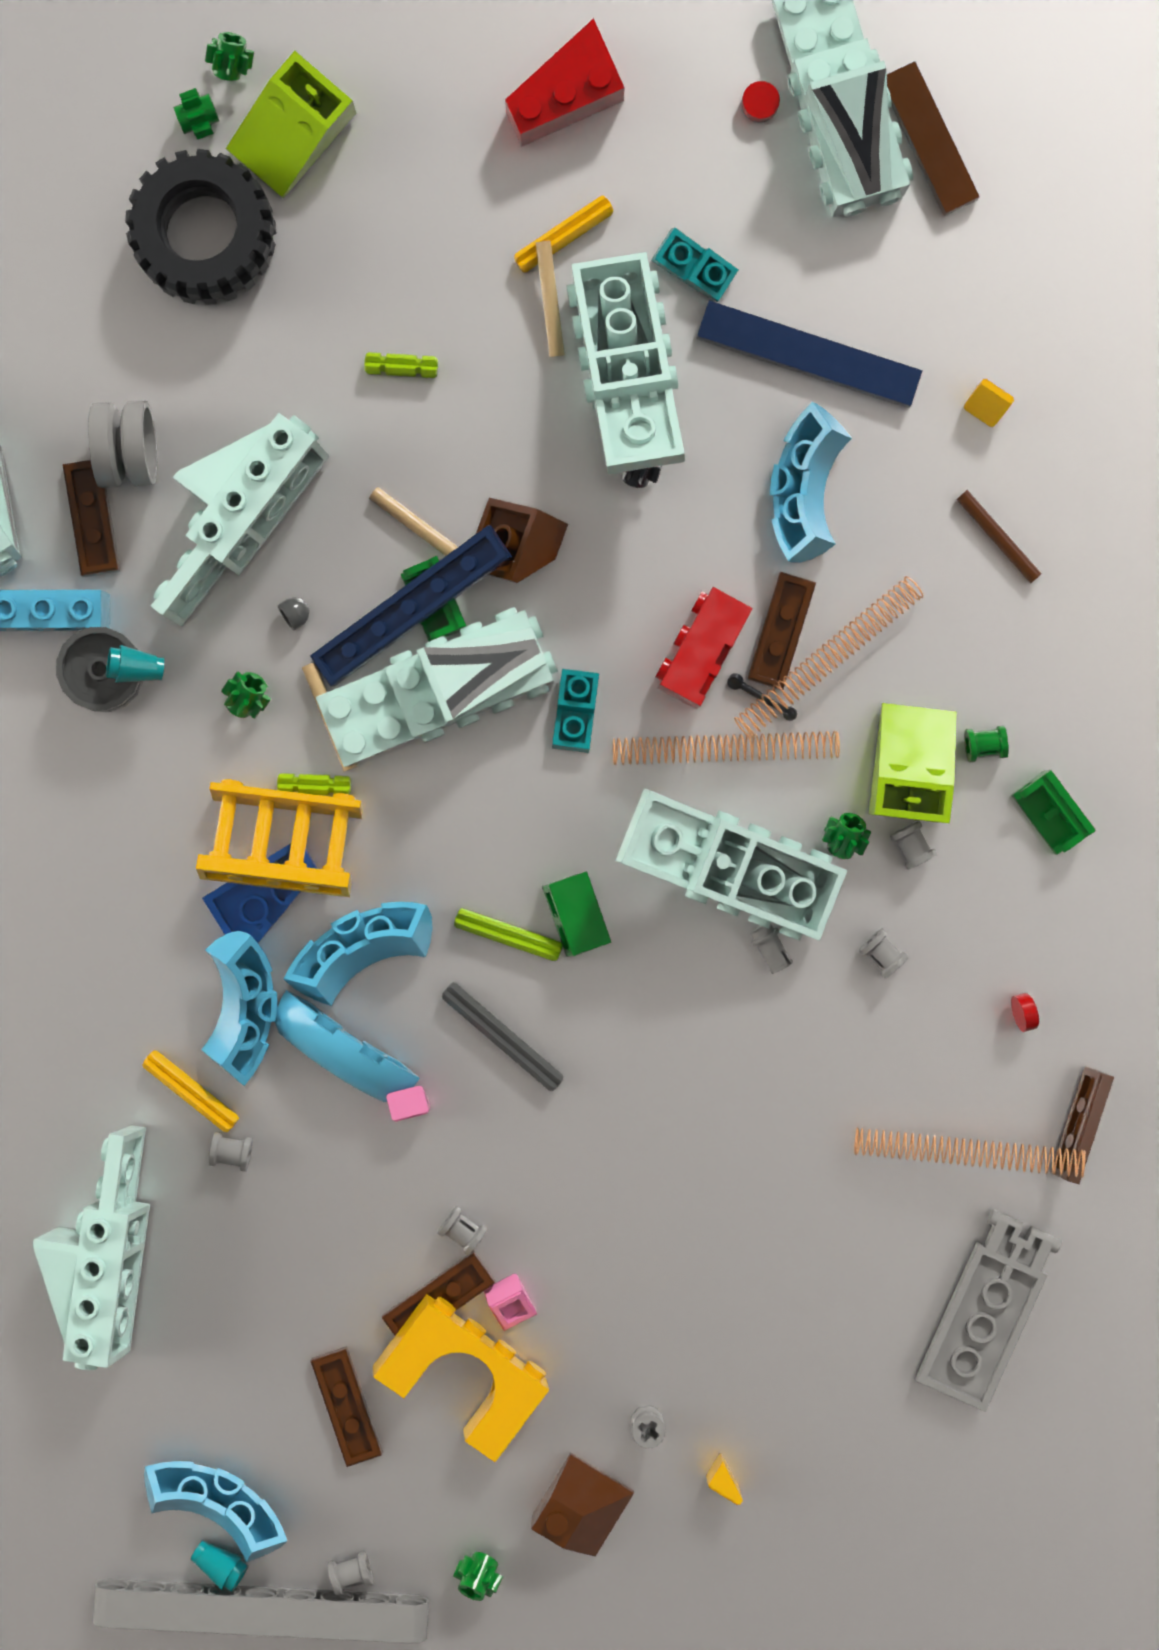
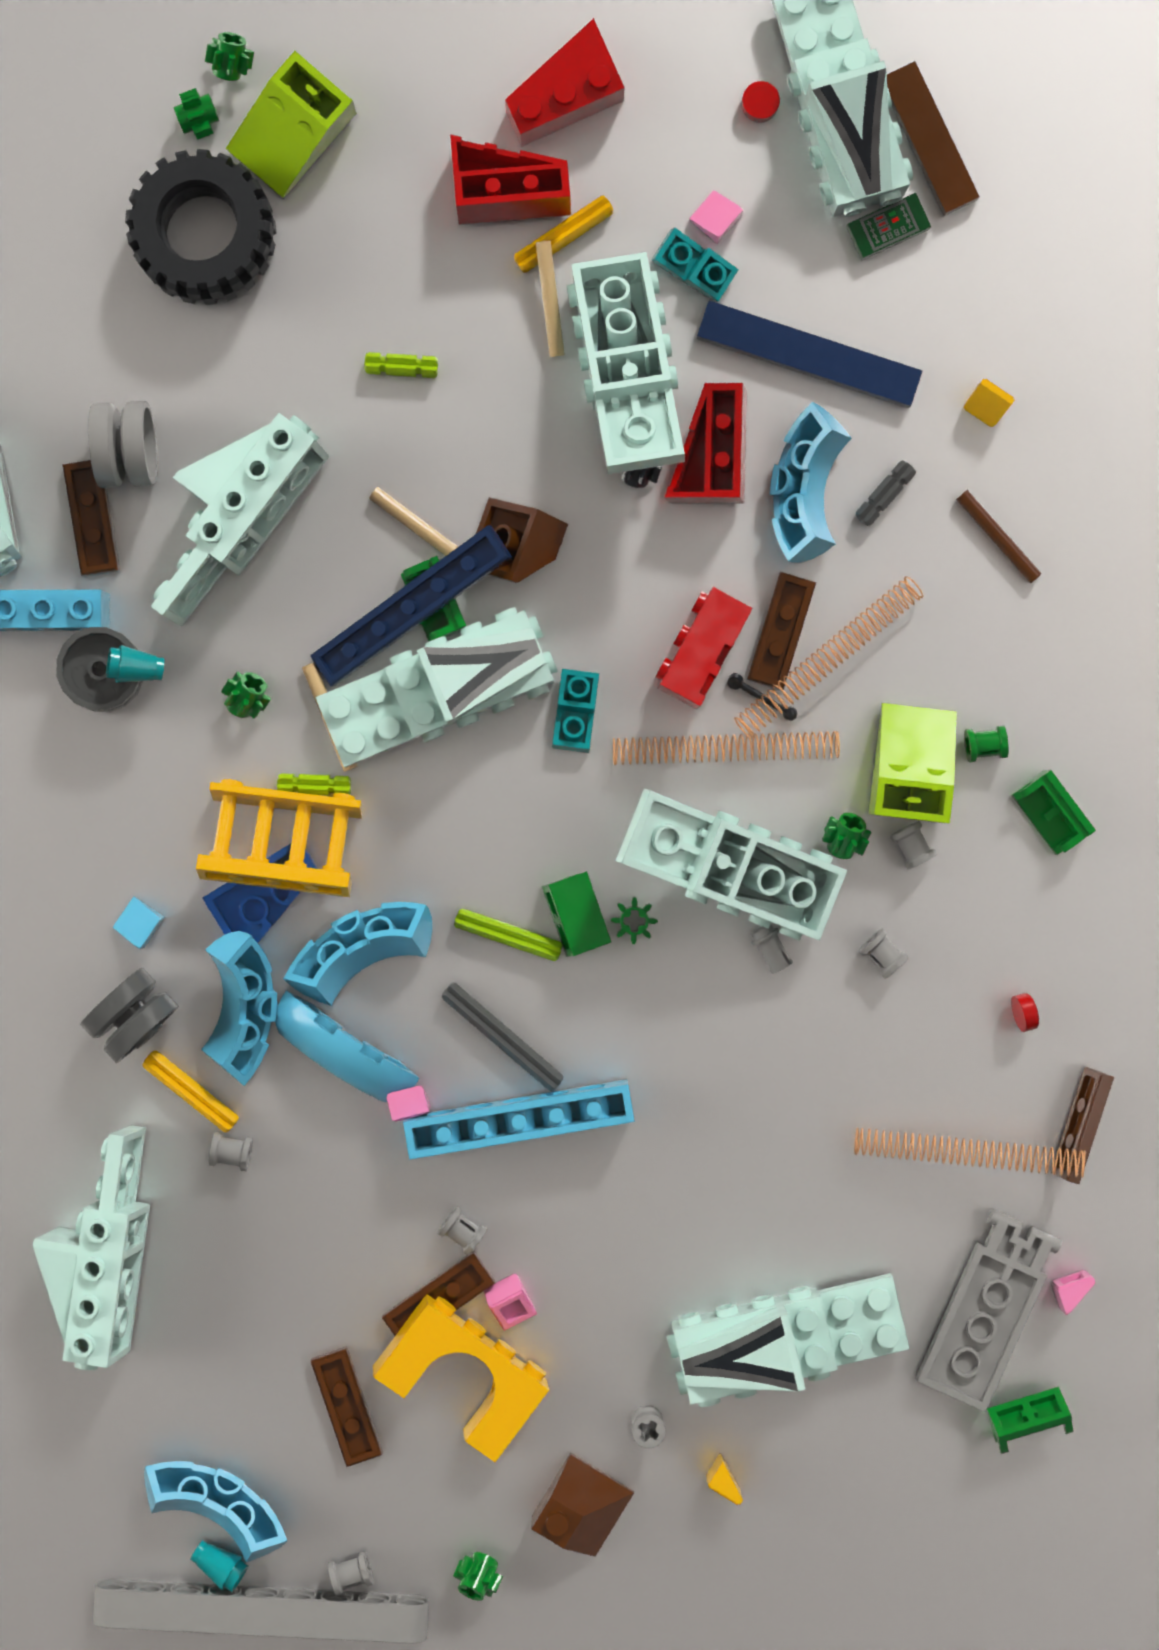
(132, 1018): none -> dark grey wheel
(138, 923): none -> medium azure slope
(294, 611): dark grey hinge -> none
(507, 184): none -> red wedge
(518, 1119): none -> medium azure brick
(641, 928): none -> green gear
(714, 449): none -> red wedge
(716, 216): none -> bright pink slope
(785, 1339): none -> light aqua wedge
(885, 493): none -> dark grey axle
(888, 226): none -> dark green tile
(1029, 1416): none -> green hinge
(1071, 1289): none -> bright pink slope

